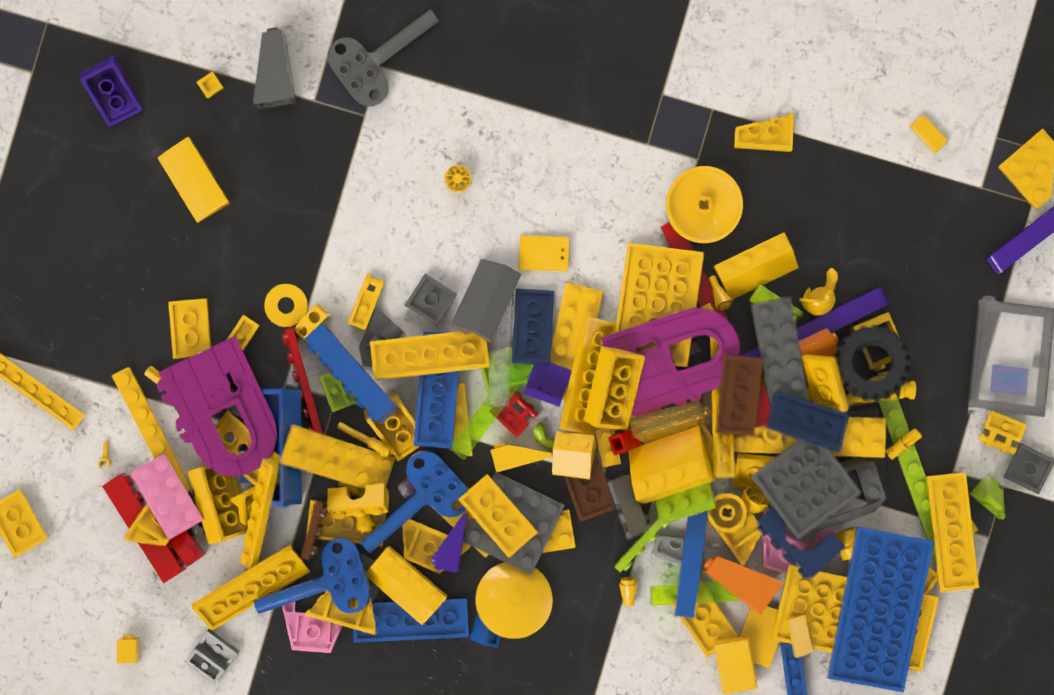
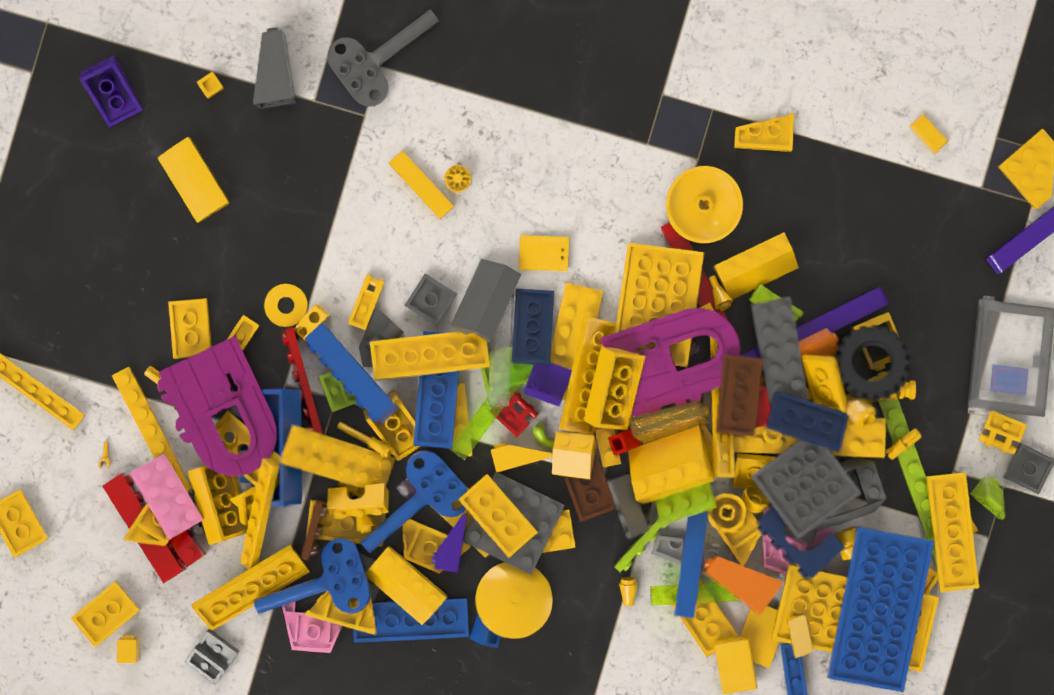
(105, 614): none -> yellow plate
(421, 185): none -> yellow tile
(821, 299): yellow piece -> none
(861, 411): none -> yellow head

